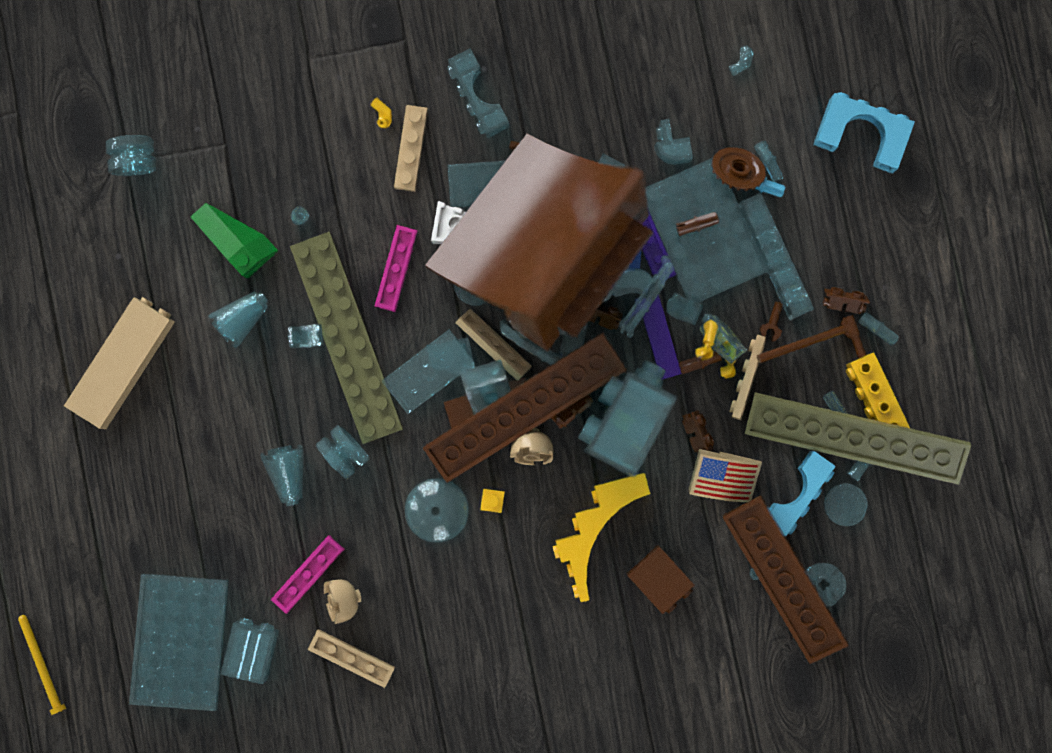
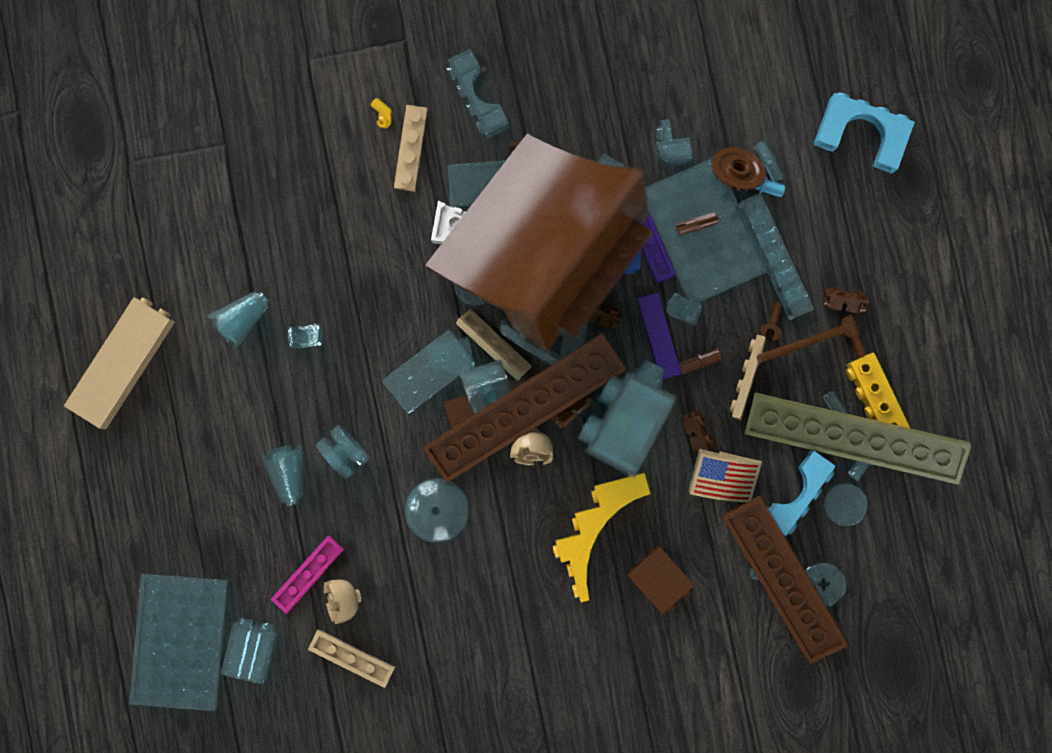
(40, 664): yellow bar -> none
(130, 155): clear light blue wheel -> none
(236, 241): green wedge -> none
(299, 211): clear light blue hinge -> none
(346, 337): olive plate -> none
(396, 268): dark pink tile -> none
(492, 500): yellow plate -> none
(640, 282): clear light blue piece -> none
(723, 341): torso -> none
(744, 62): clear light blue arm -> none
(878, 328): clear light blue axle -> none

